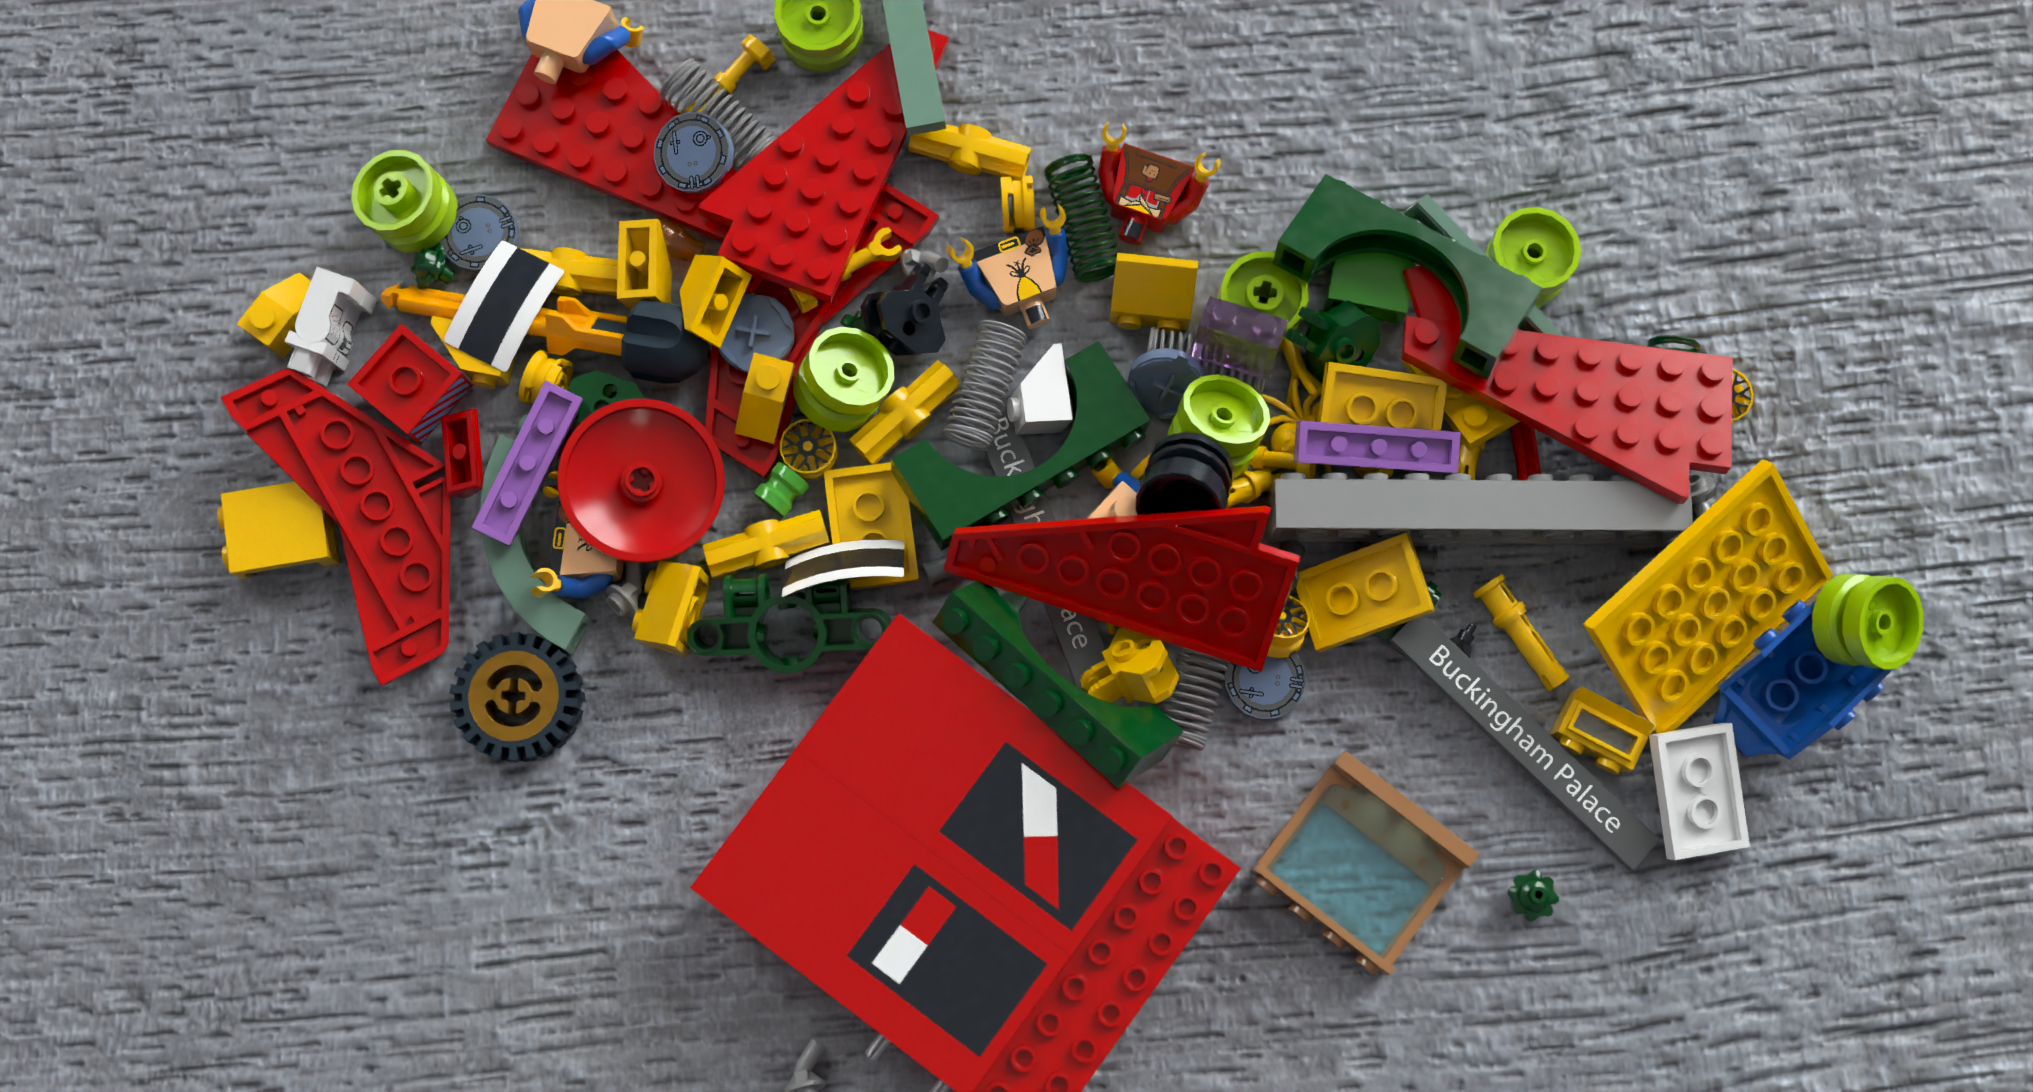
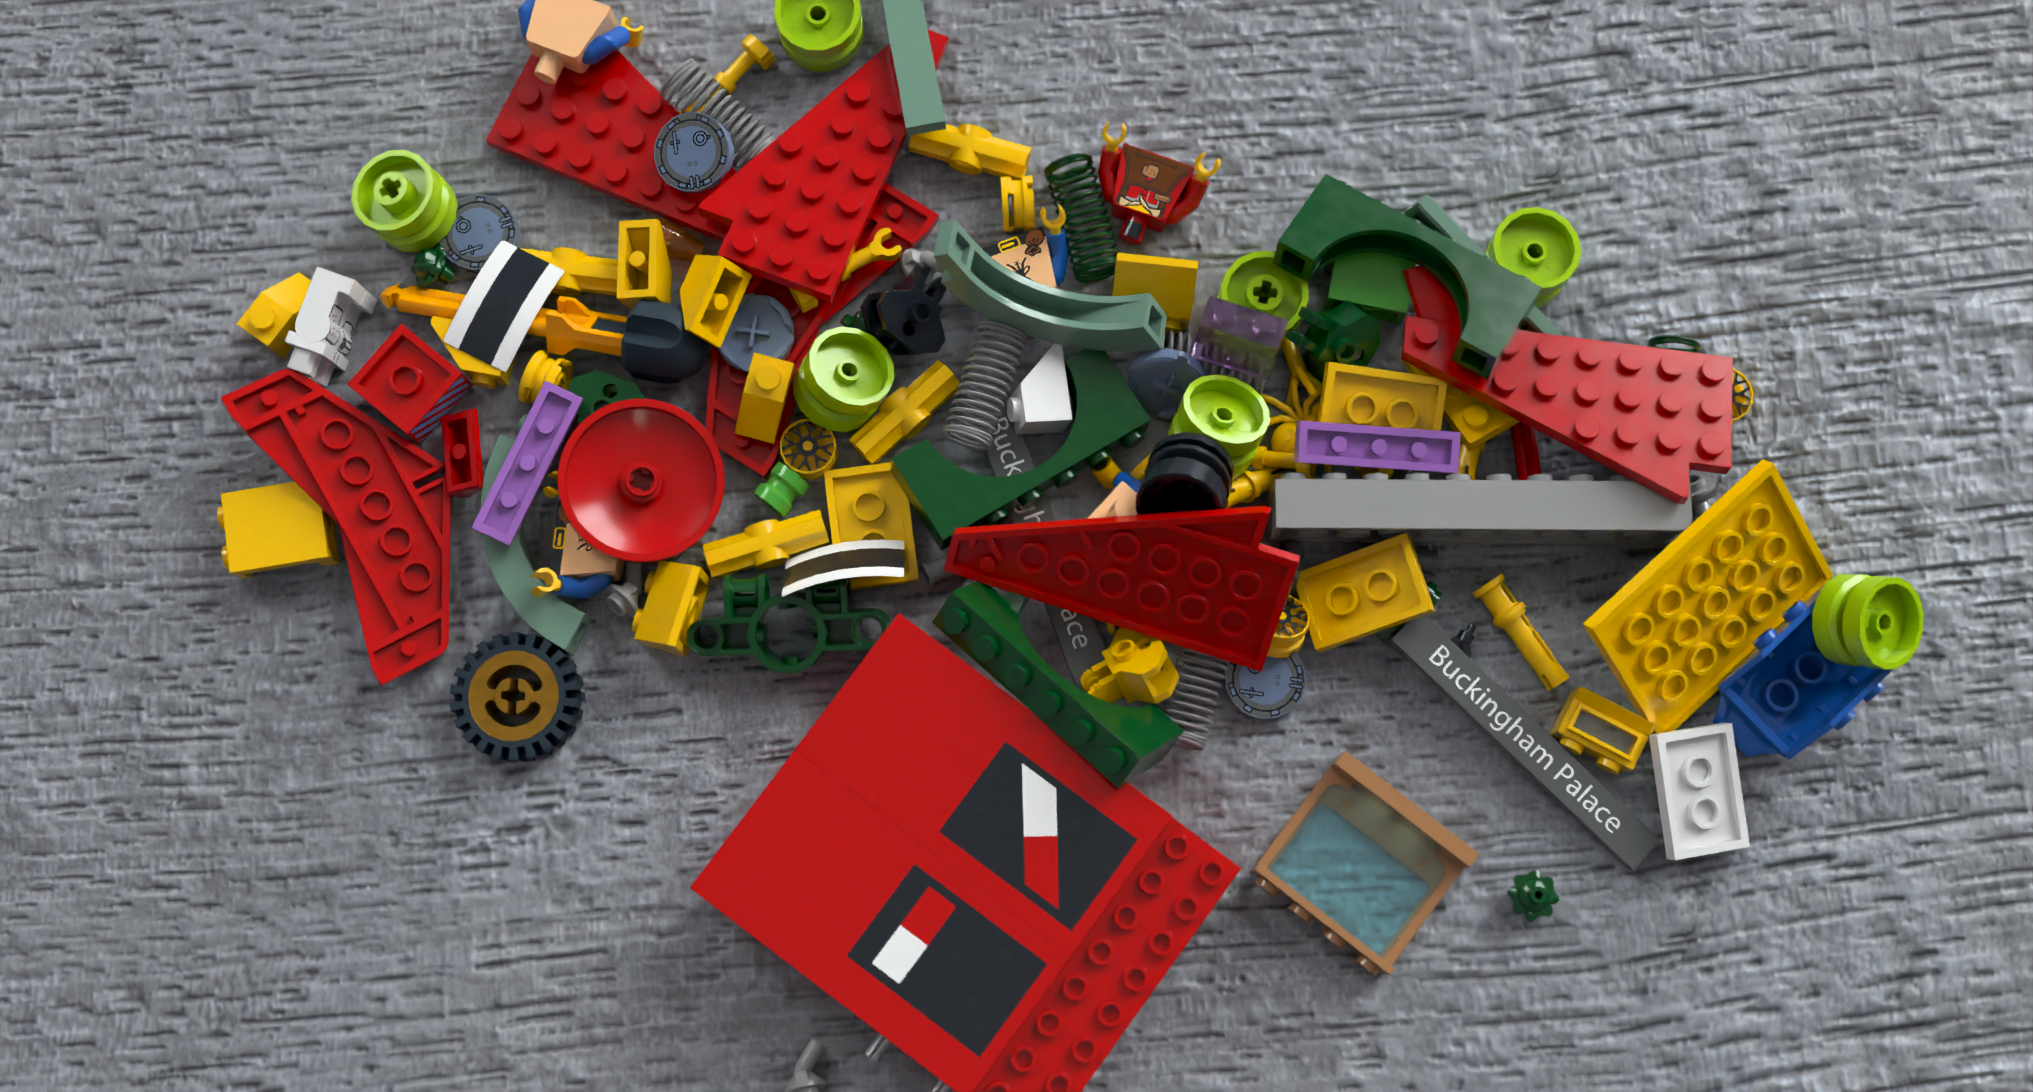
(1041, 310): none -> sand green arch

